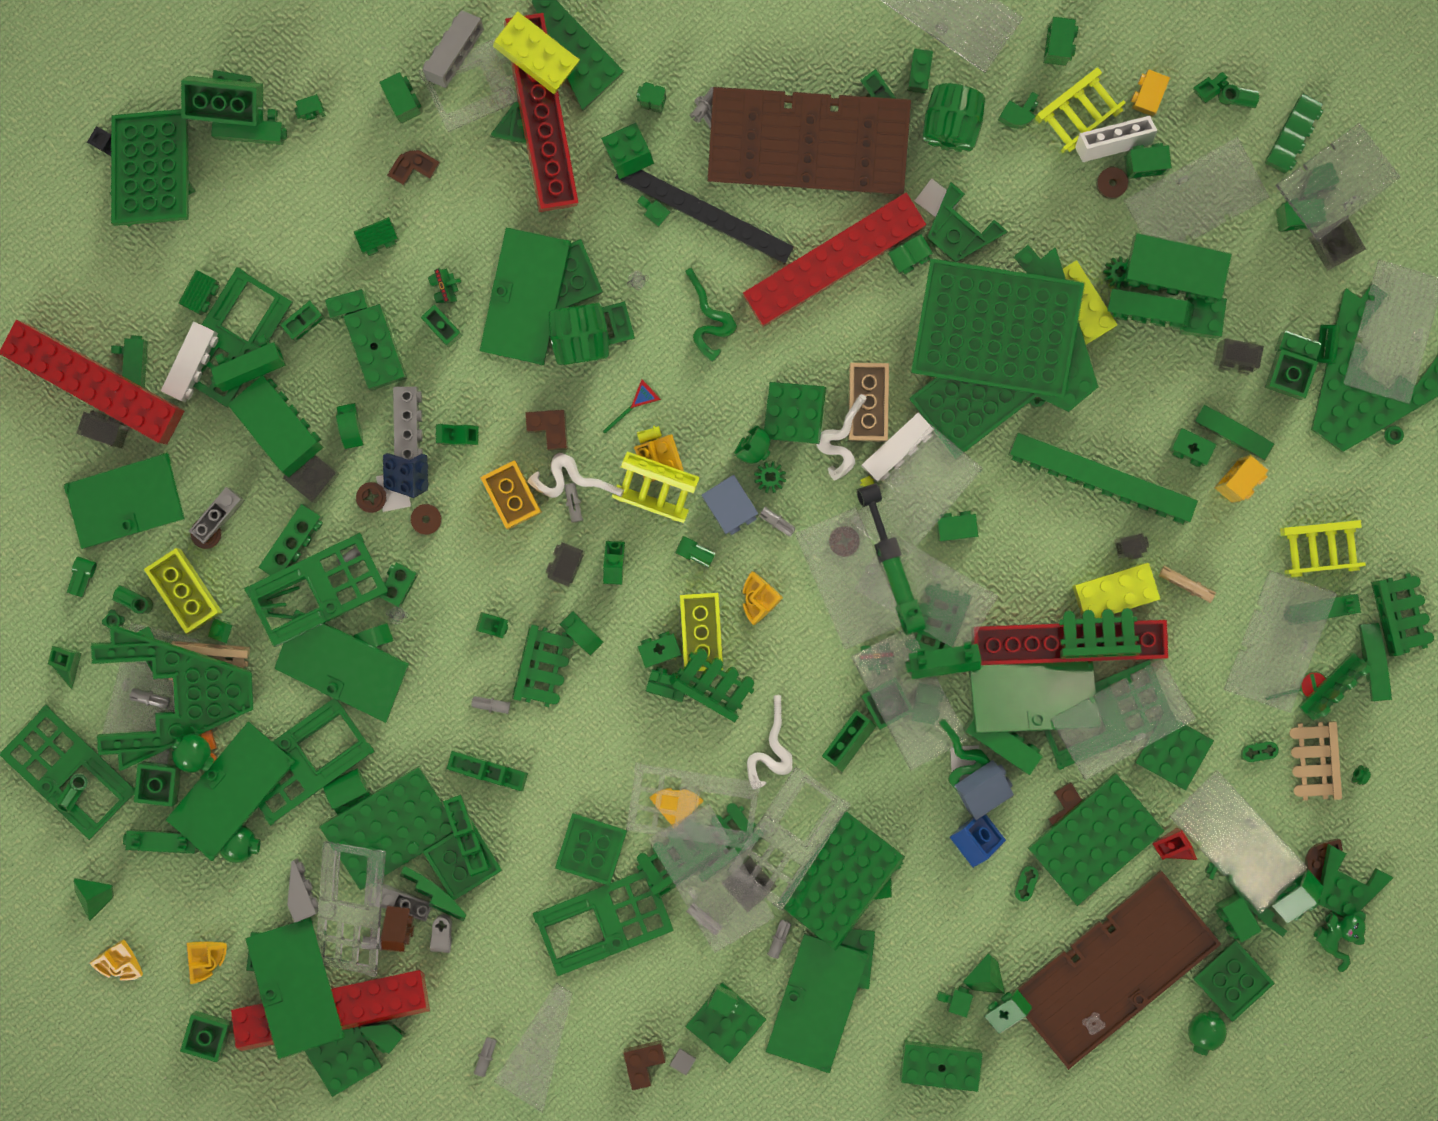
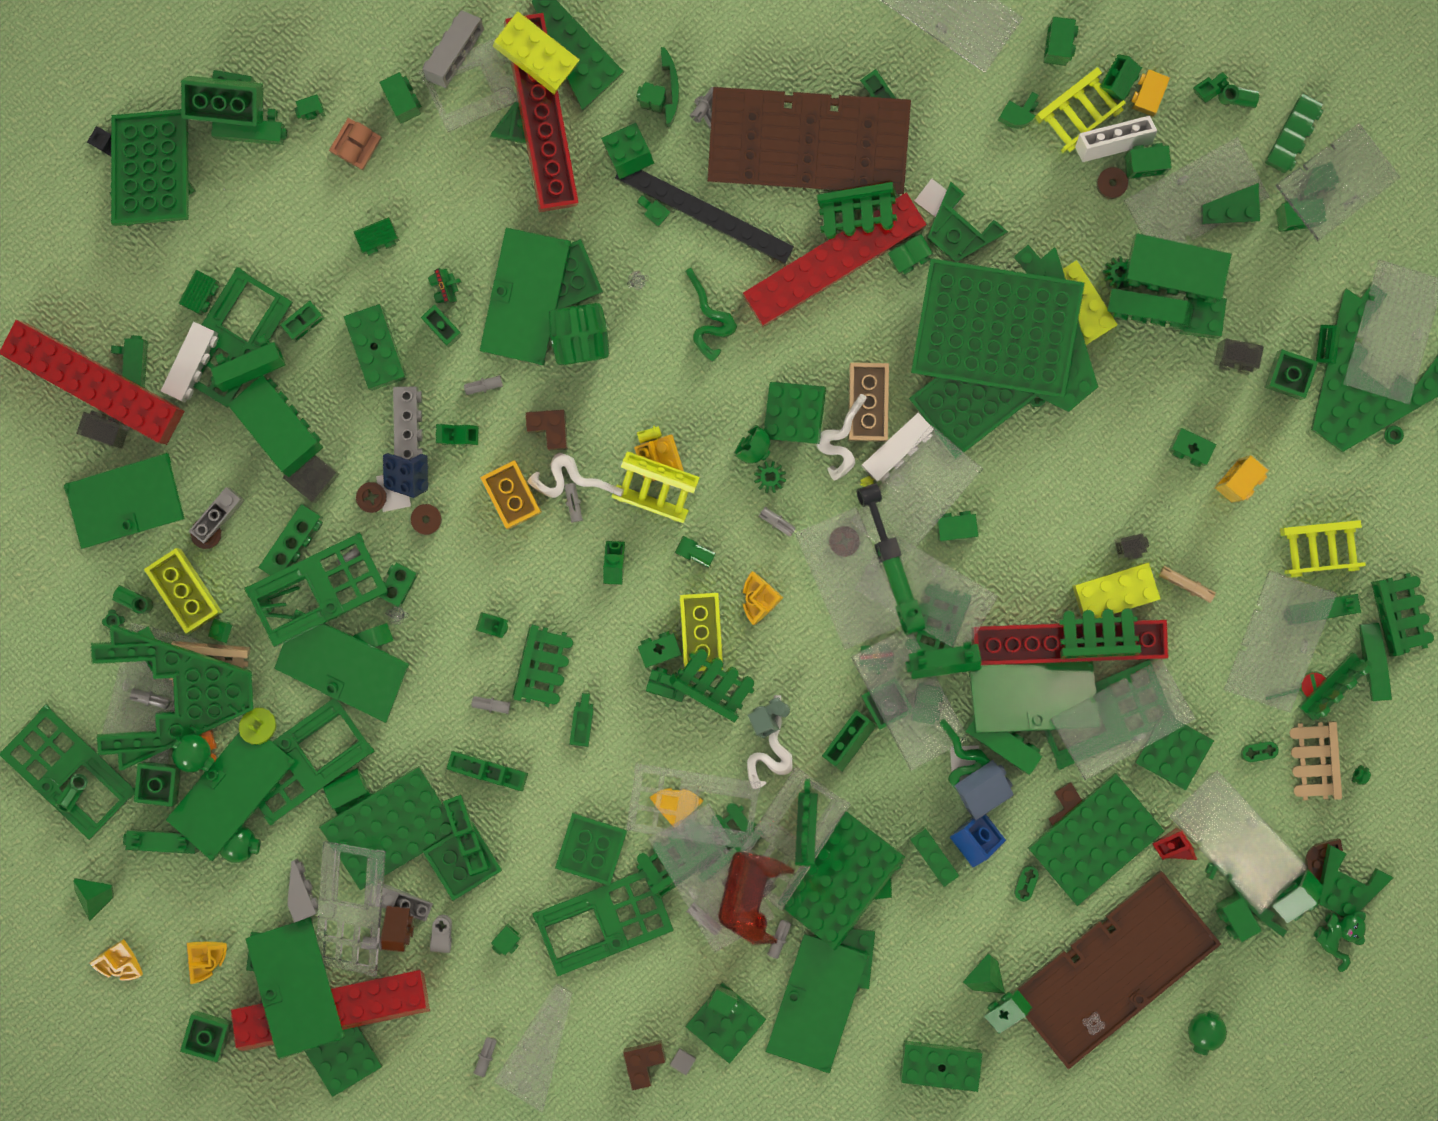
(65, 663): green slope -> none
(82, 572): green piece -> none
(257, 726): none -> lime piece
(346, 304): green brick -> none
(349, 426): green brick -> none
(355, 143): none -> nougat plate
(383, 1034): green slope -> none
(411, 161): reddish brown plate -> none
(439, 899): green slope -> none
(483, 385): none -> light grey axle
(506, 940): none -> green brick
(565, 564): clear smoke brick -> none
(581, 633): green brick -> none
(582, 722): none -> green hinge
(620, 323): green plate -> none
(643, 396): piece -> none
(668, 64): none -> green slope
(730, 505): sand blue brick -> none
(744, 895): none -> clear red windscreen
(764, 717): none -> sand green brick
(806, 826): none -> green fence
(855, 199): none -> green fence
(920, 71): green brick -> none
(934, 856): none -> green arch
(954, 117): green wheel -> none
(958, 1001): green brick -> none
(1103, 478): green brick -> none
(1121, 77): none -> green brick
(1233, 208): none -> green wing
(1233, 980): green plate -> none
(1234, 432): green slope -> none
(1298, 345): green brick -> none
(1338, 245): clear smoke brick -> none

